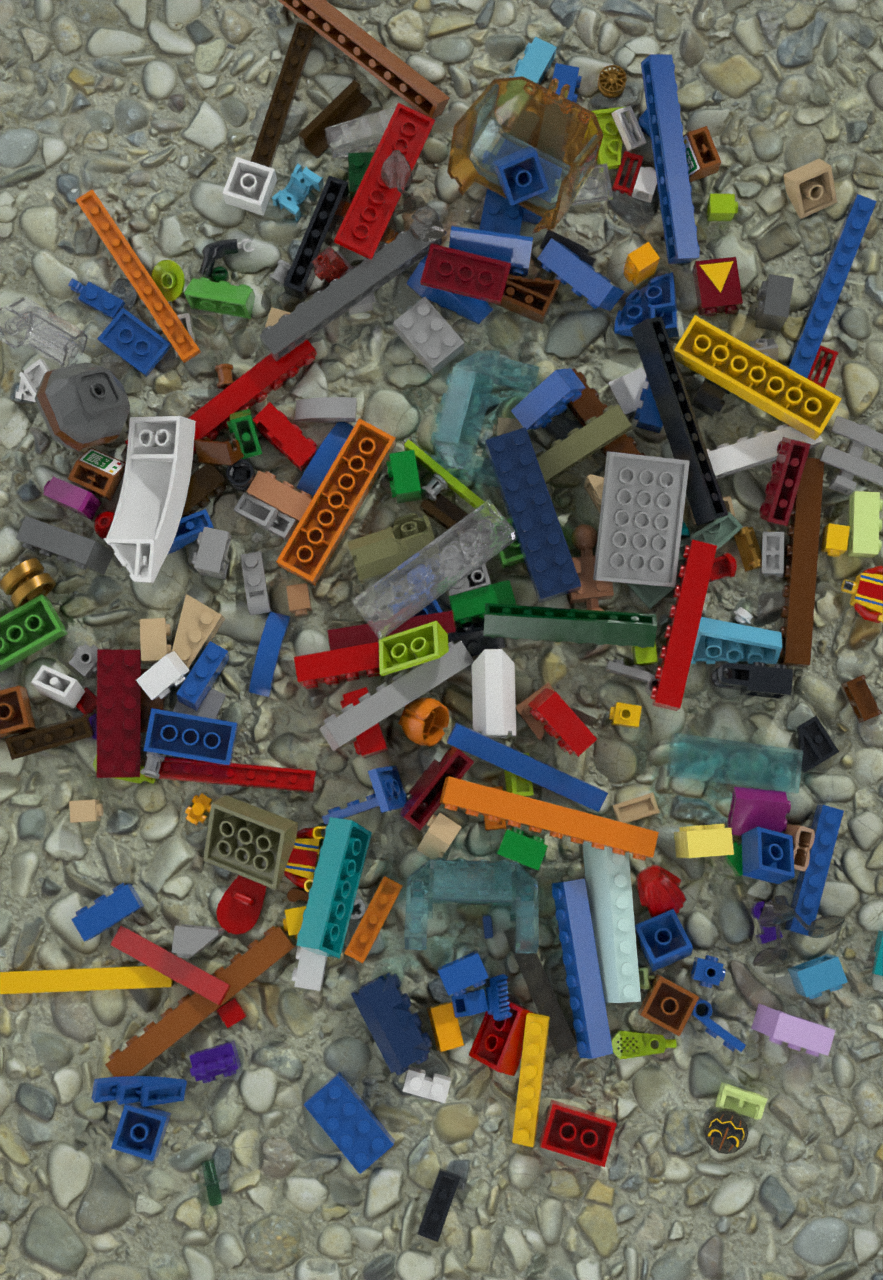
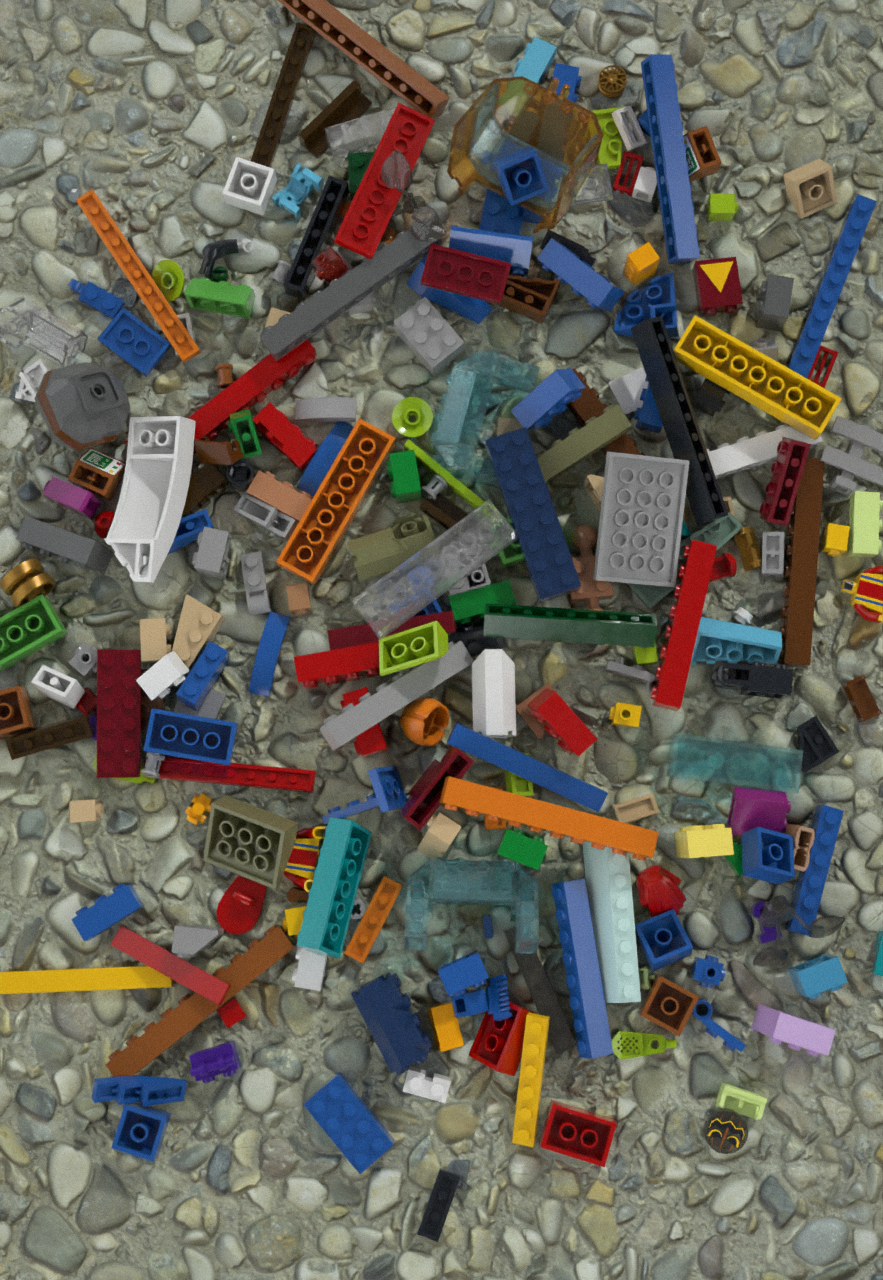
(211, 1182): clear green axle -> none
(412, 407): none -> lime dish

